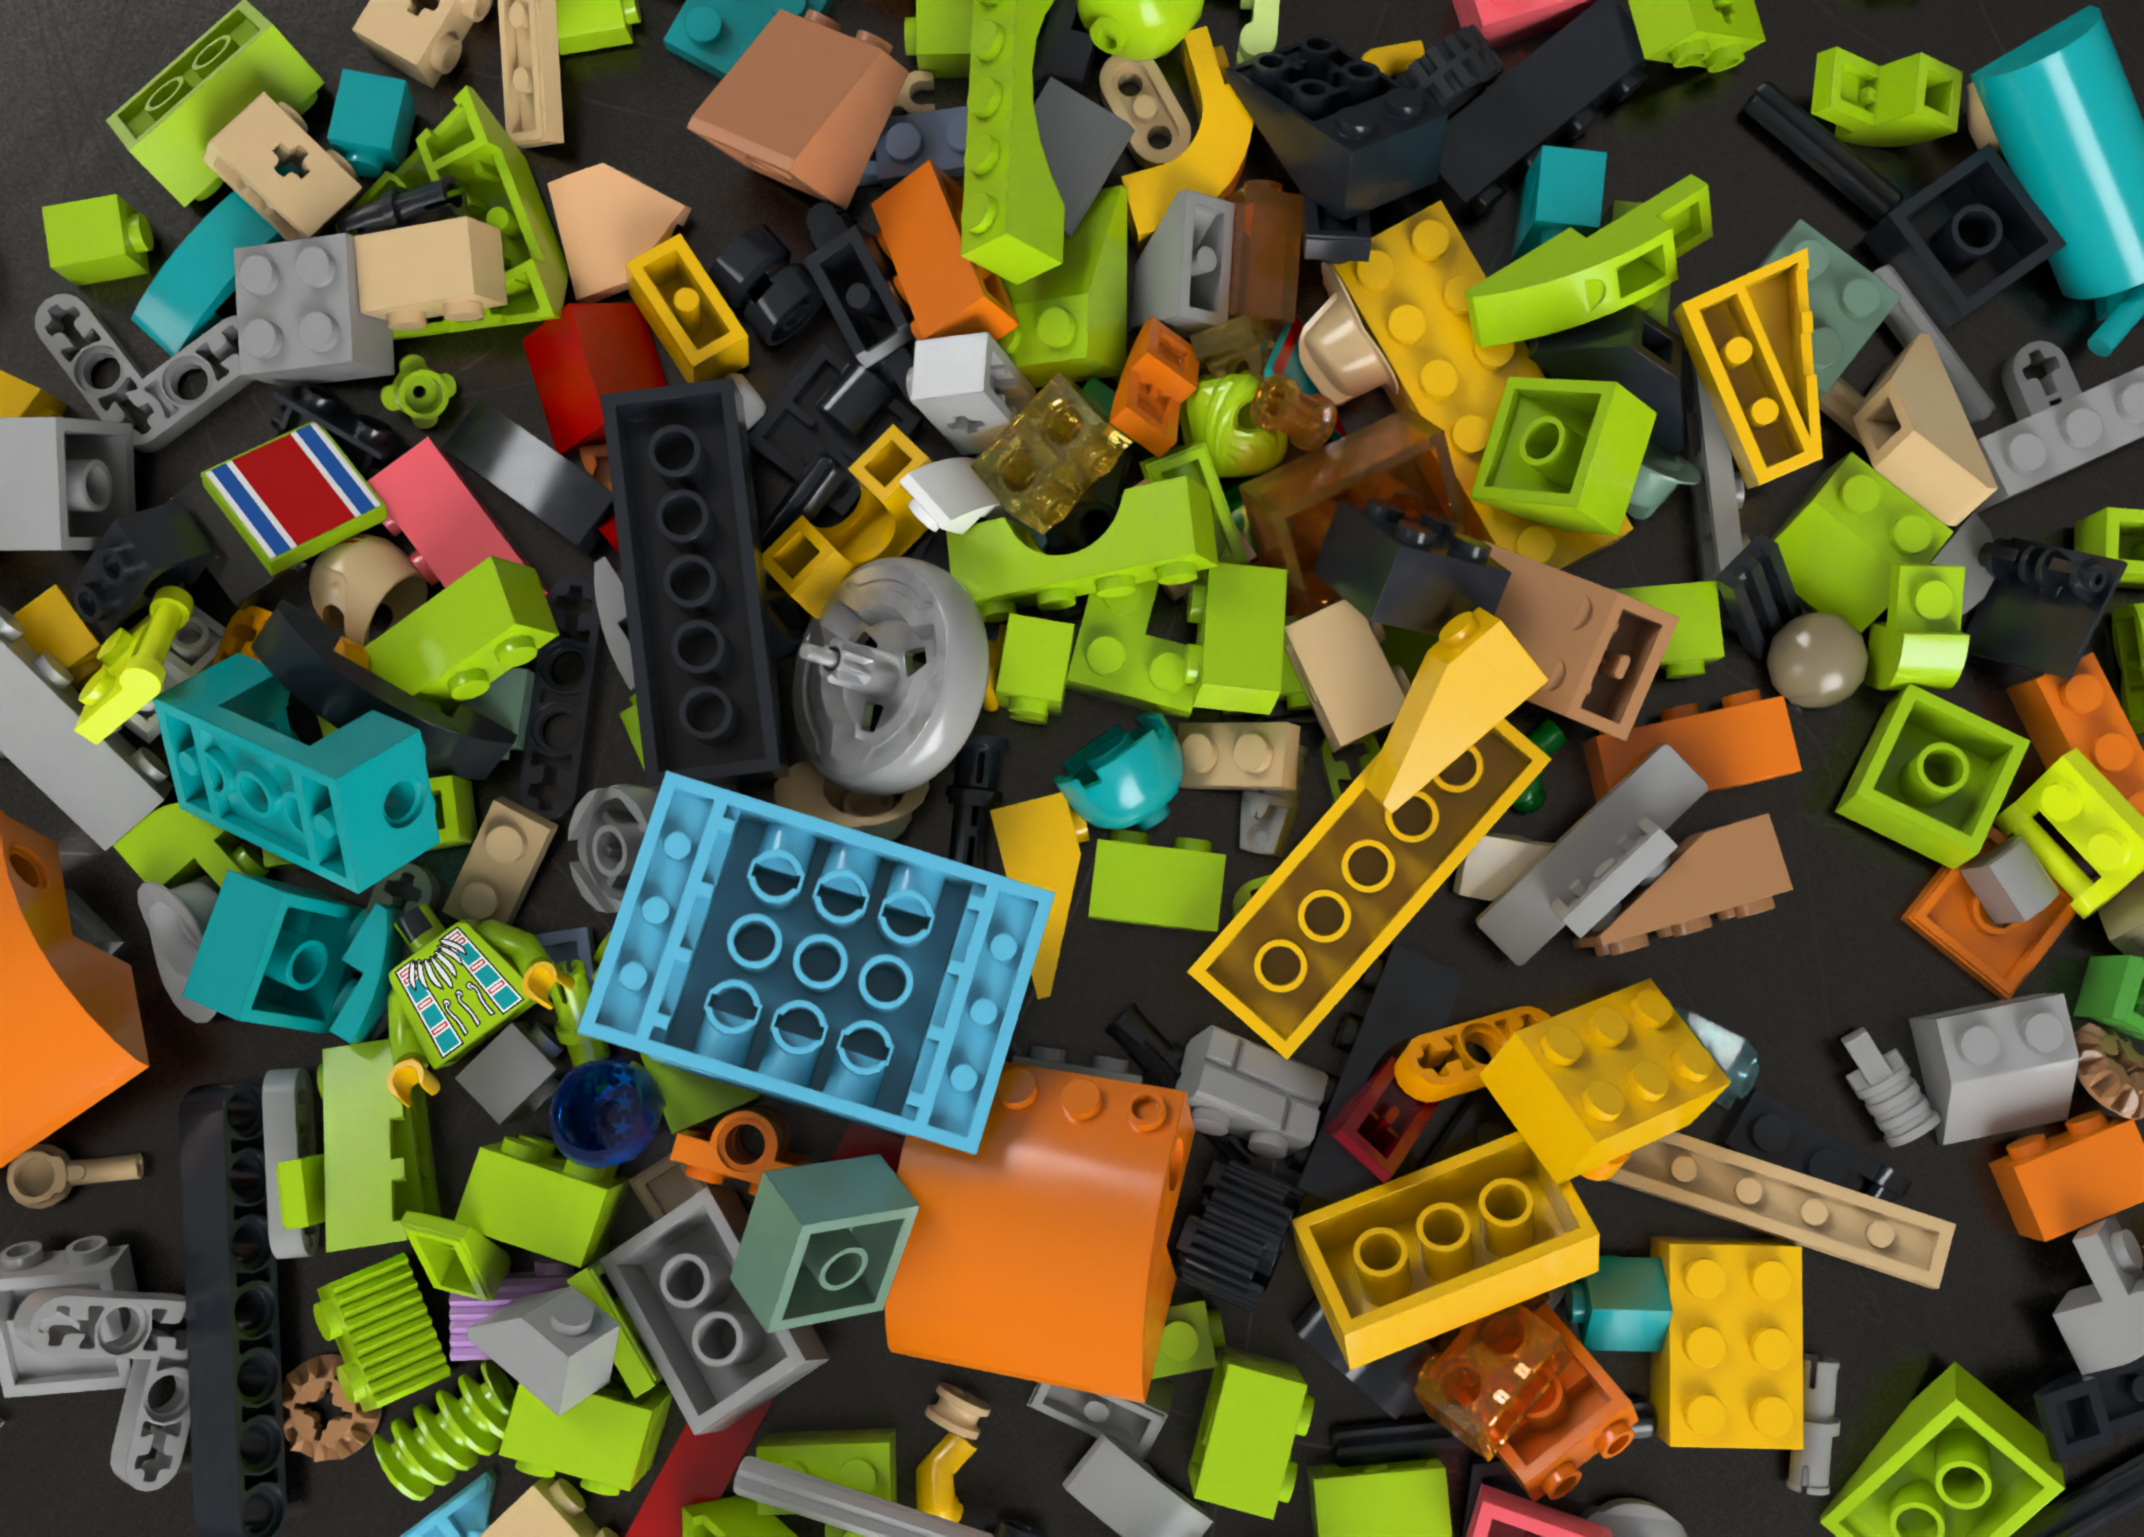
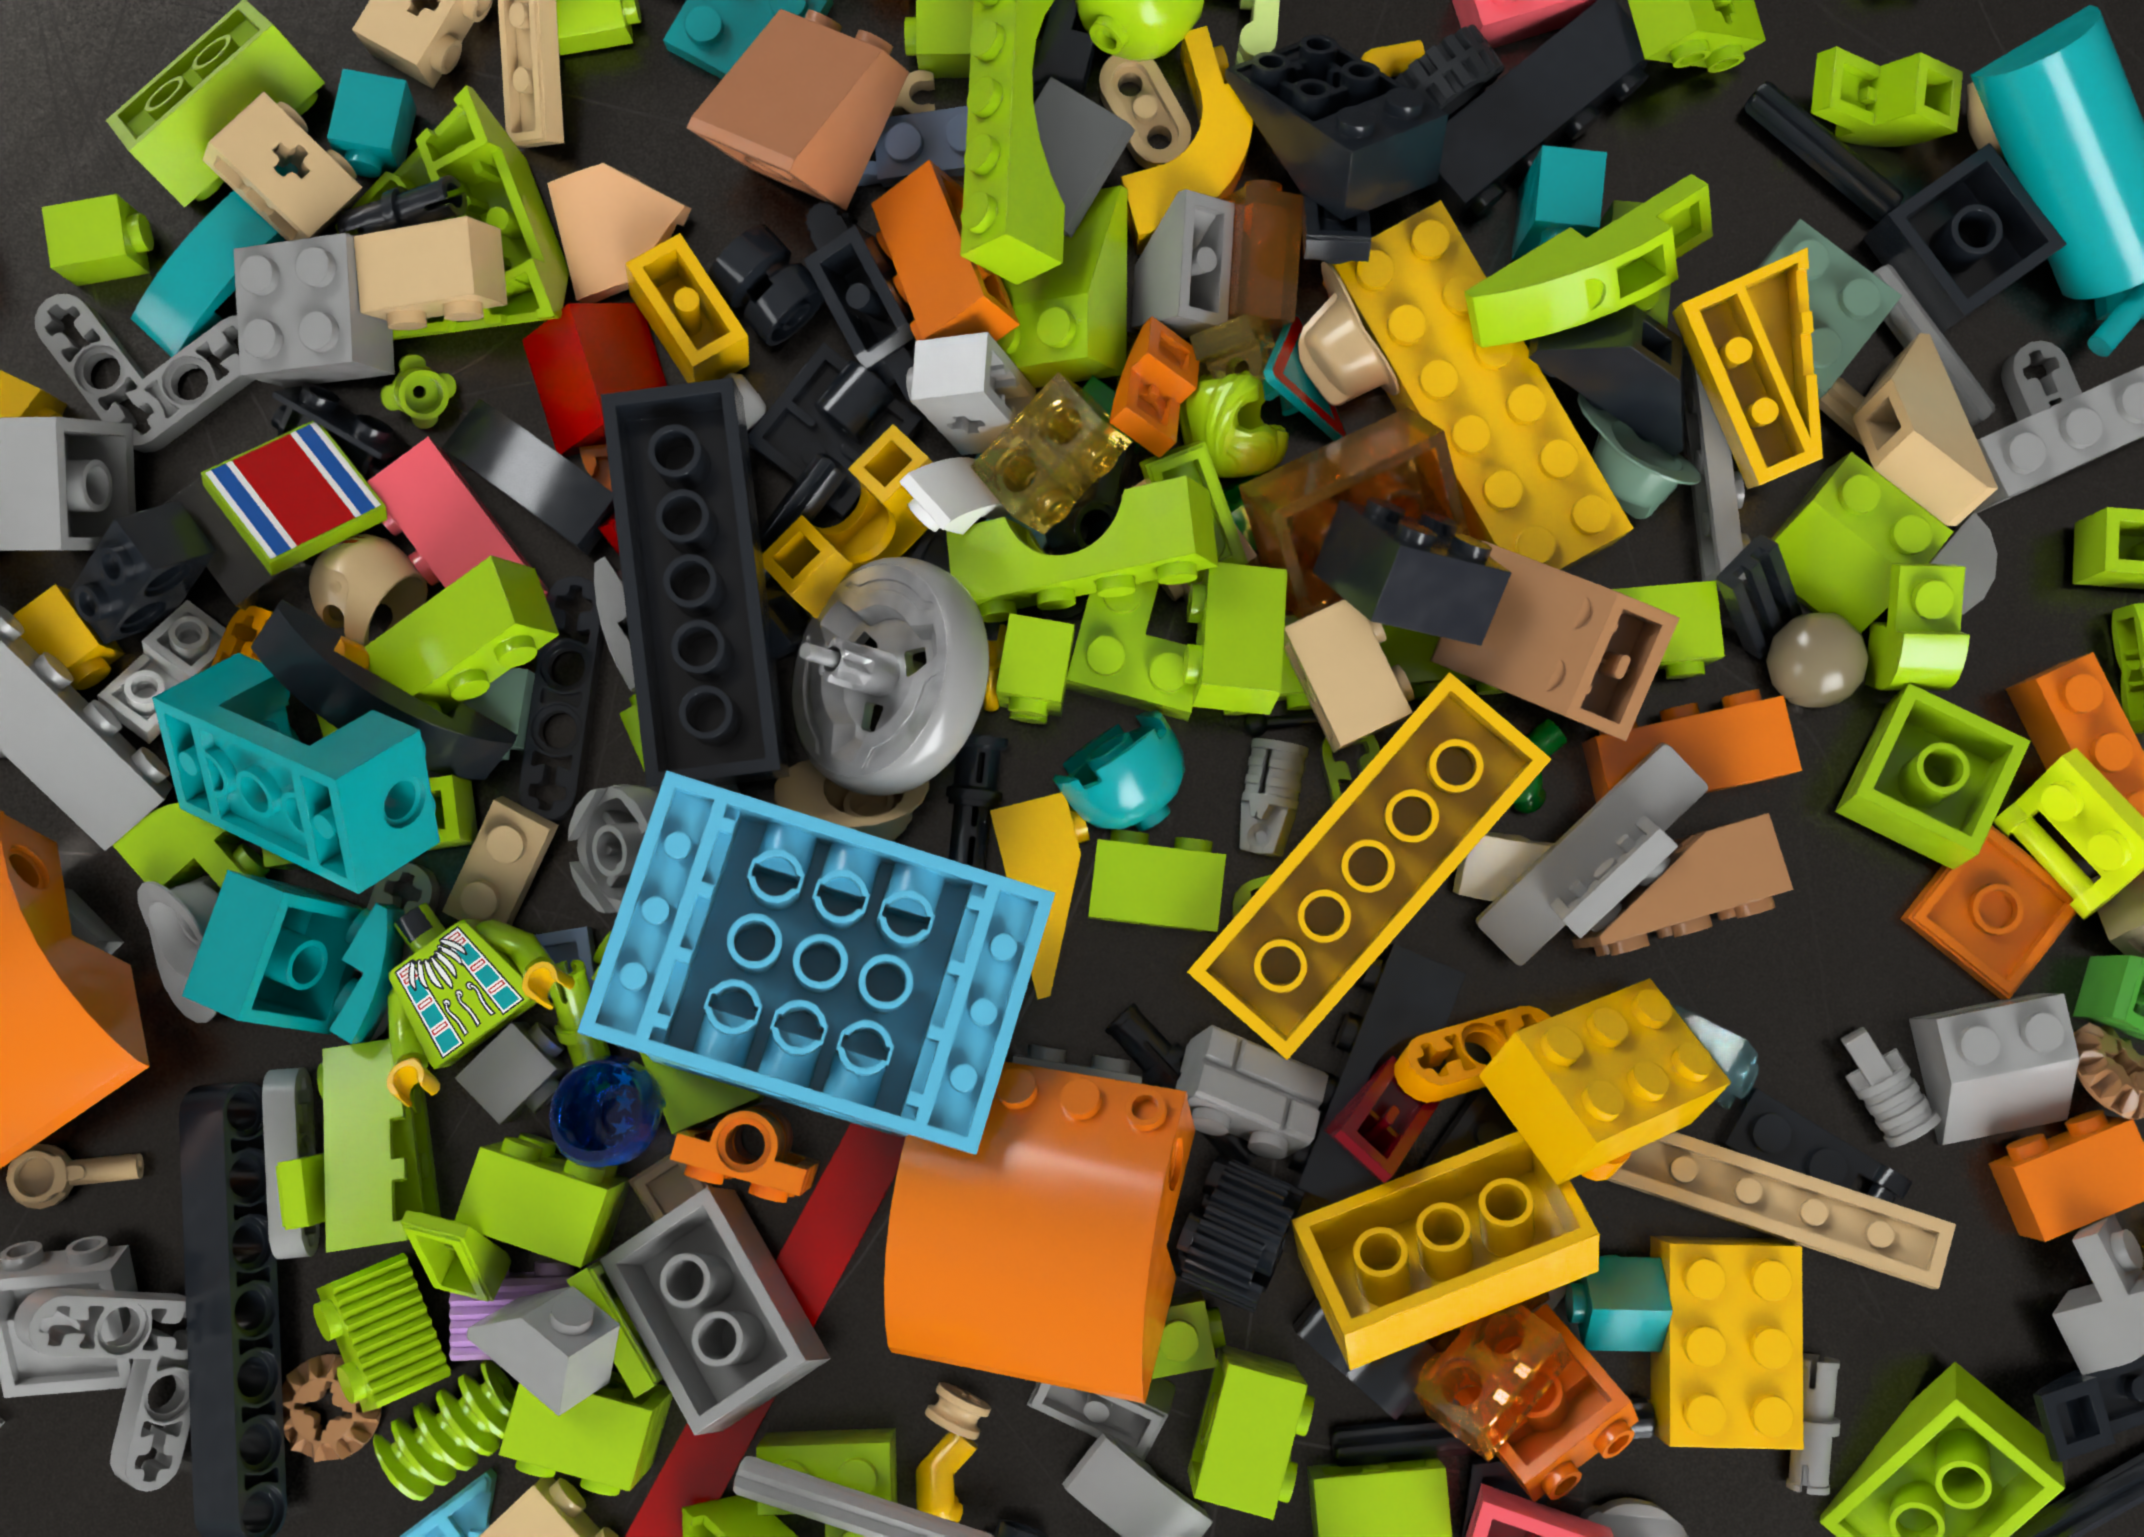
(132, 666): neon yellow plate -> none
(823, 1242): sand green brick -> none
(1239, 755): tan plate -> none
(1286, 409): clear orange bush -> none
(1456, 697): yellow slope -> none
(1565, 453): lime slope -> none
(2010, 882): light grey brick -> none
(2040, 604): black hinge -> none

